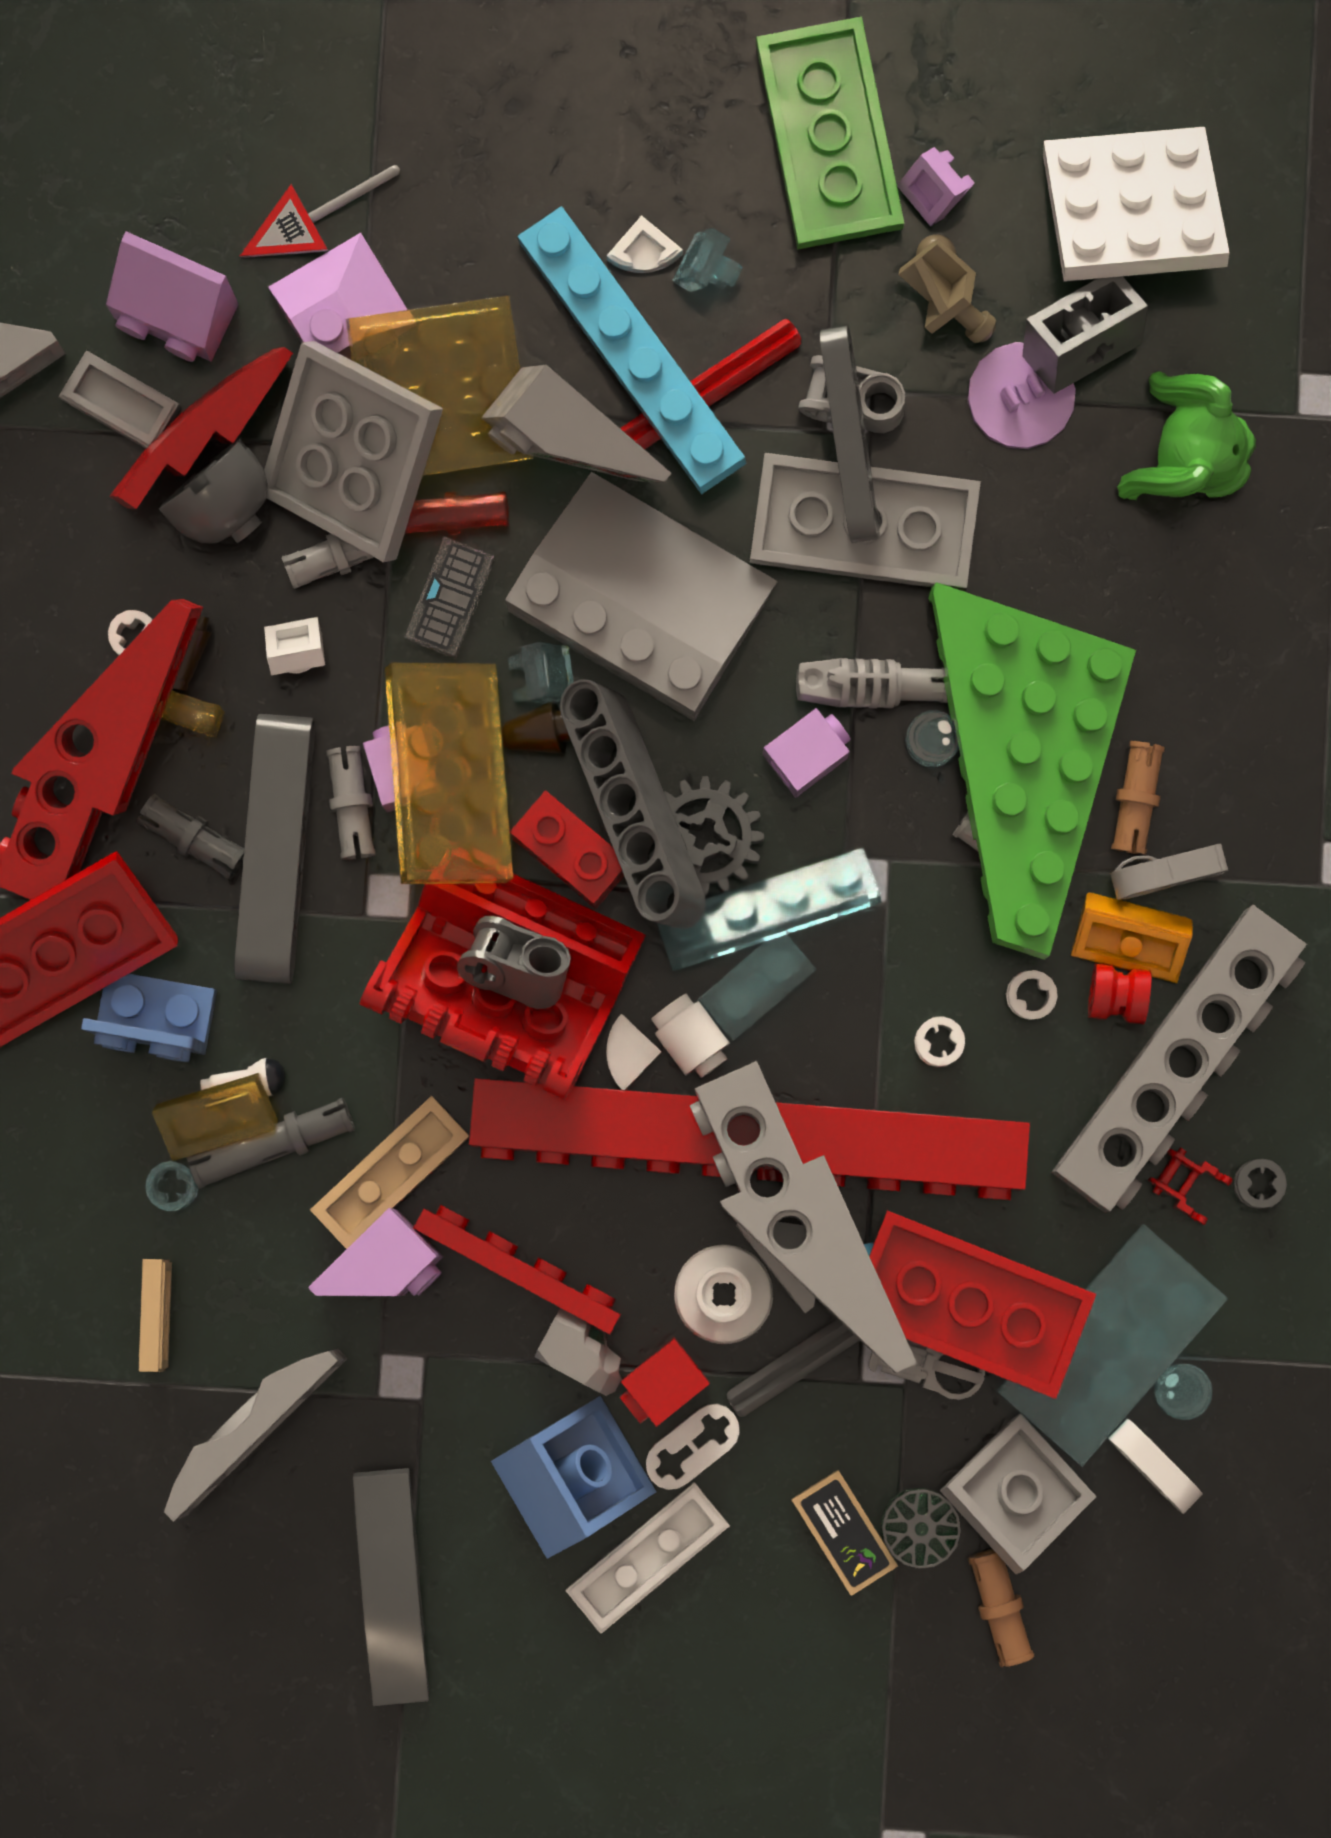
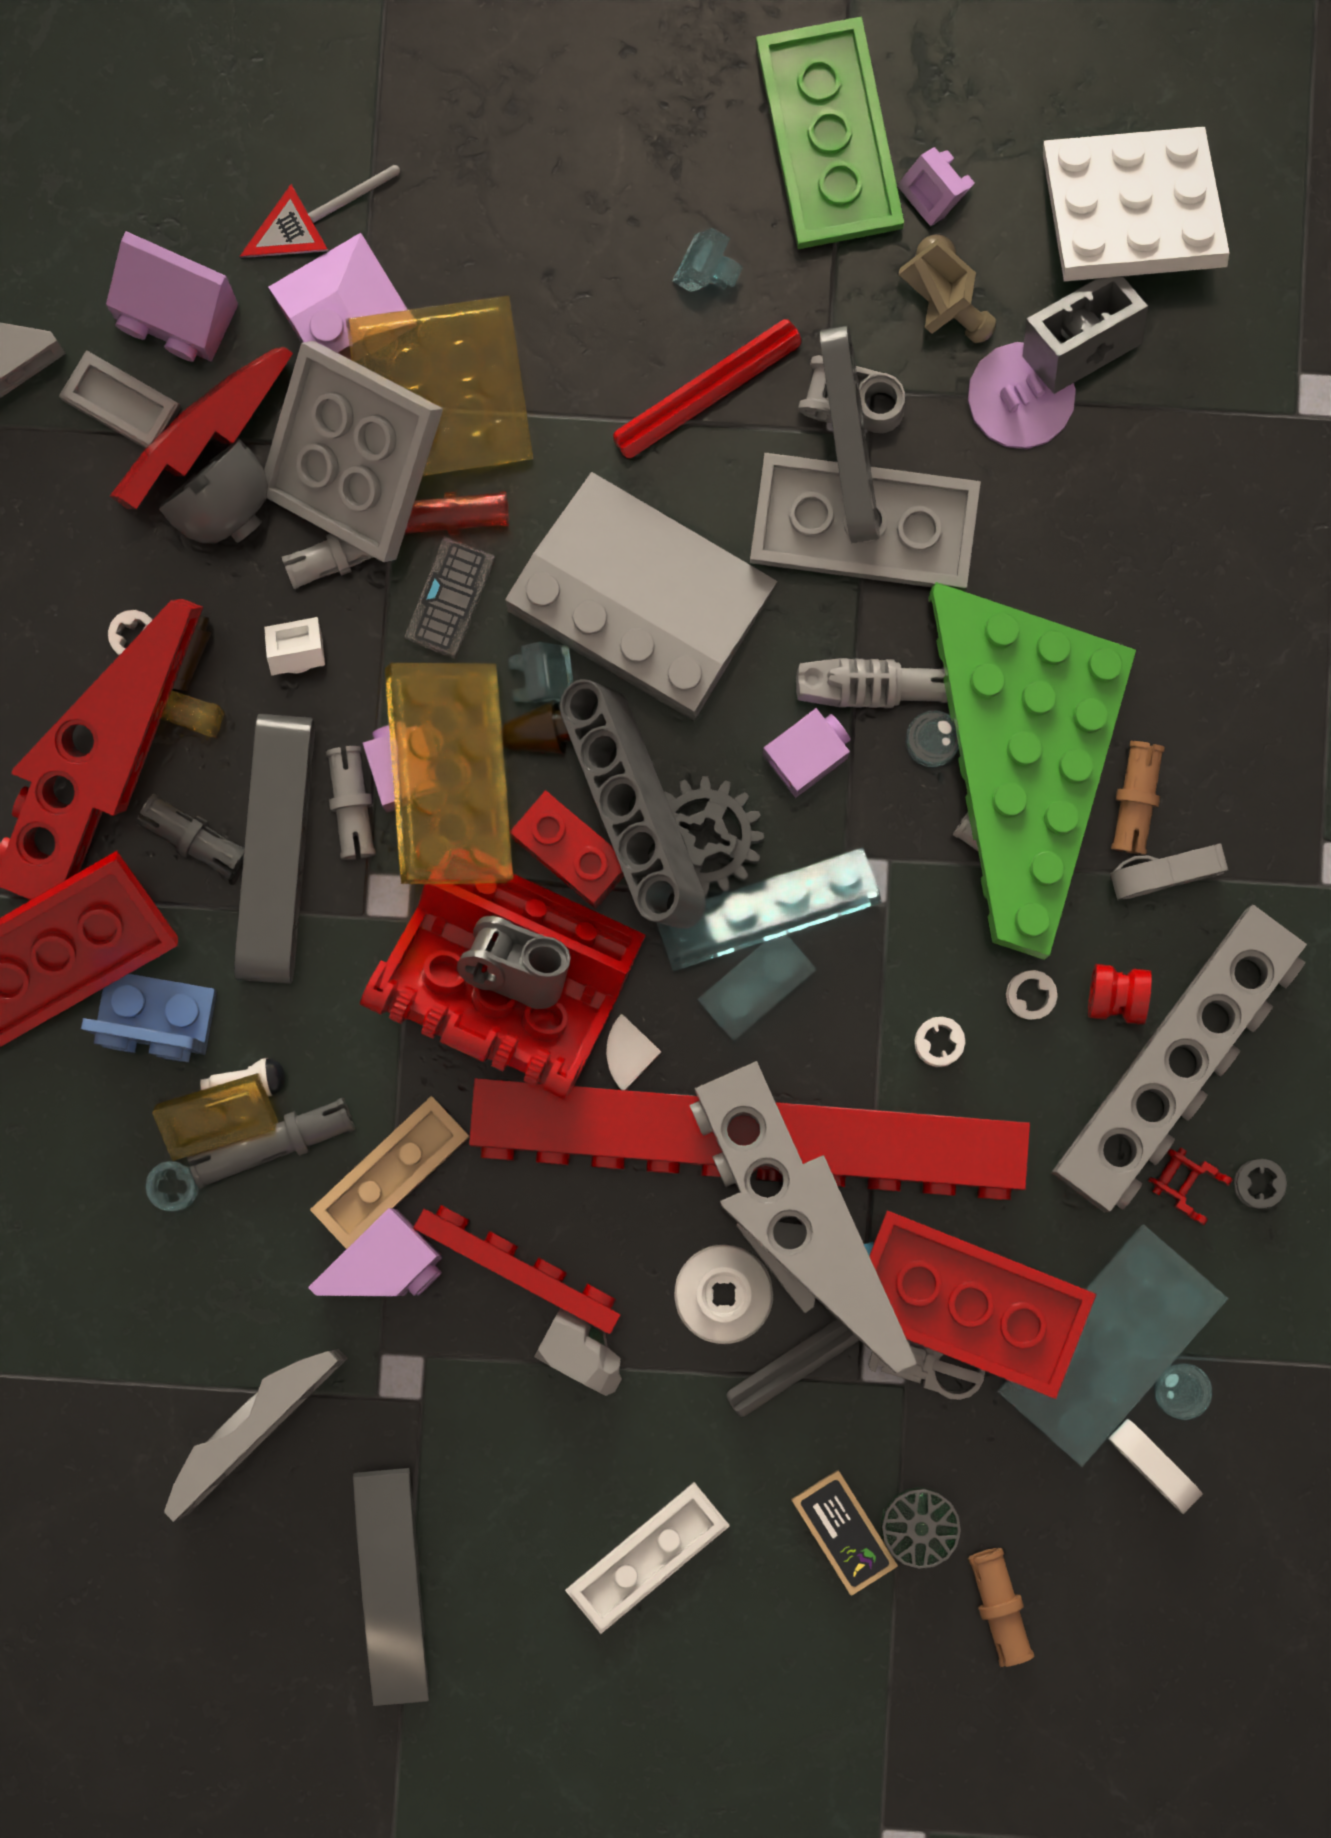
(155, 1315): tan tile -> none
(556, 423): light grey slope -> none
(573, 1477): medium blue slope -> none
(632, 350): medium azure plate -> none
(644, 249): white tile -> none
(662, 1384): red brick -> none
(690, 1036): white brick -> none
(702, 1456): white beam -> none
(1018, 1493): light grey plate -> none
(1132, 937): light orange slope -> none
(1200, 444): bright green hair -> none

